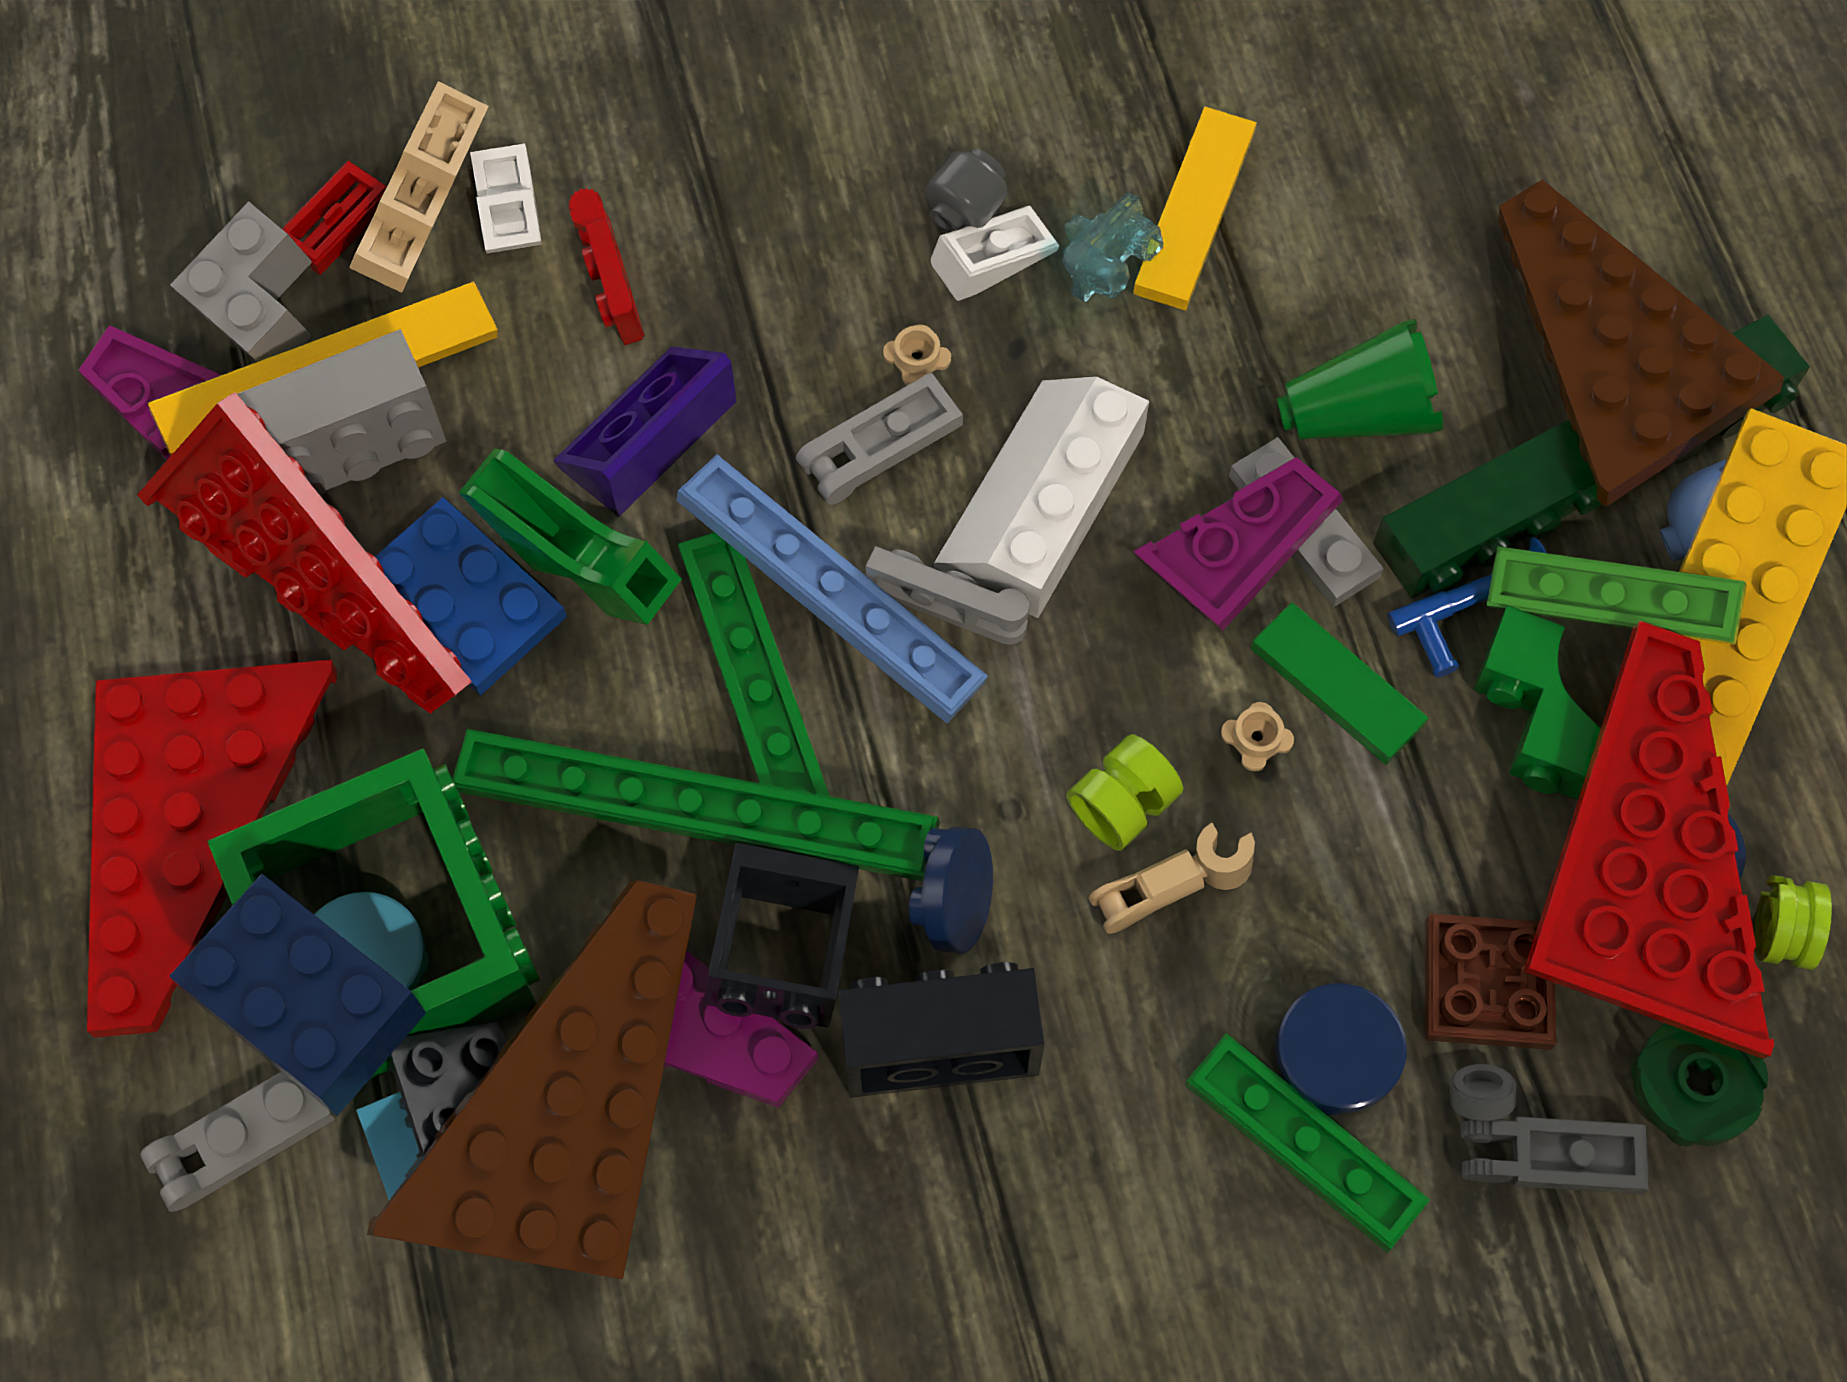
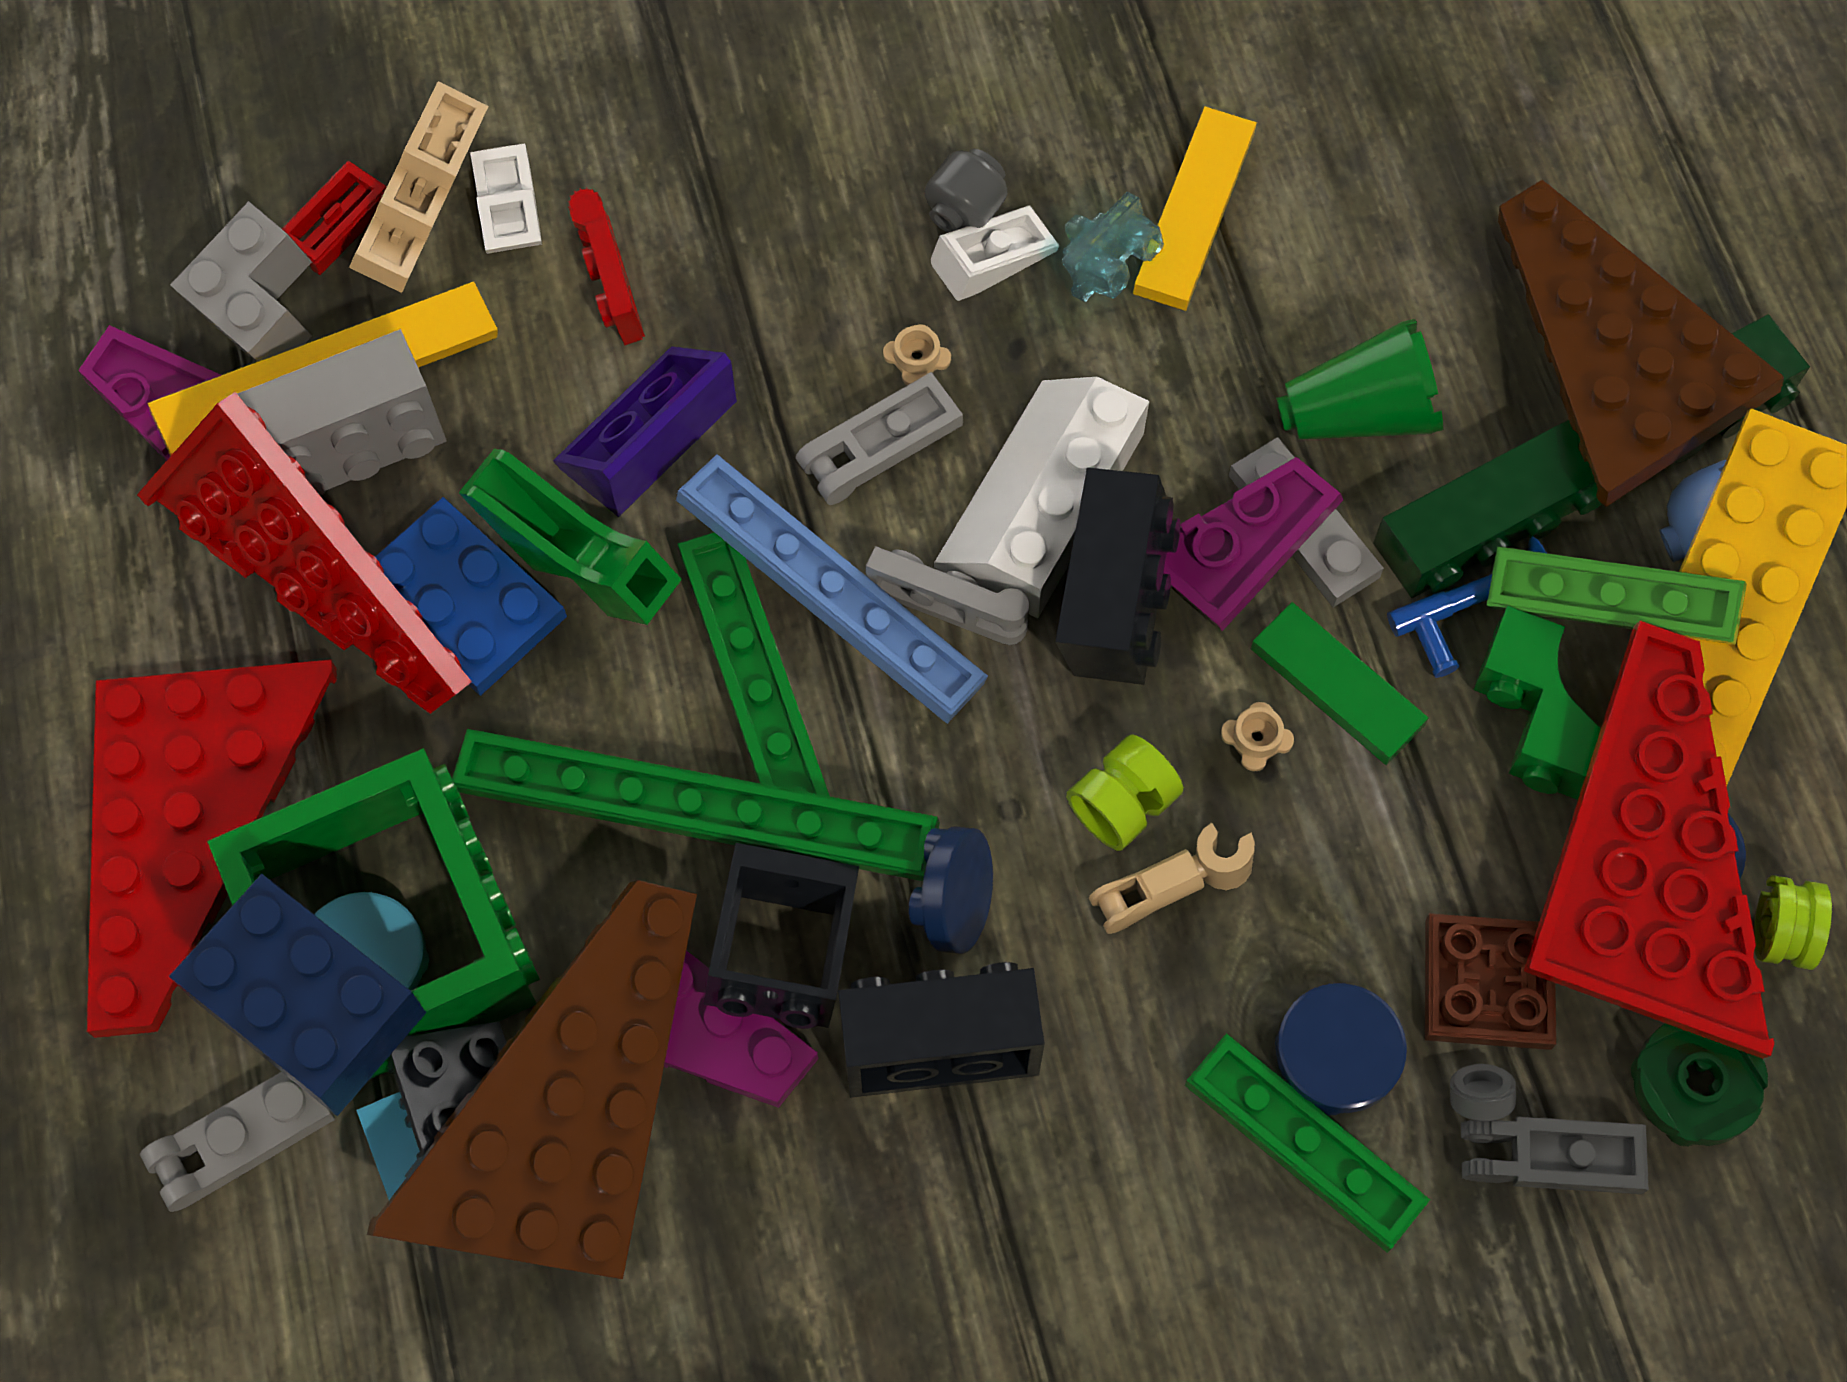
(1117, 576): none -> black brick

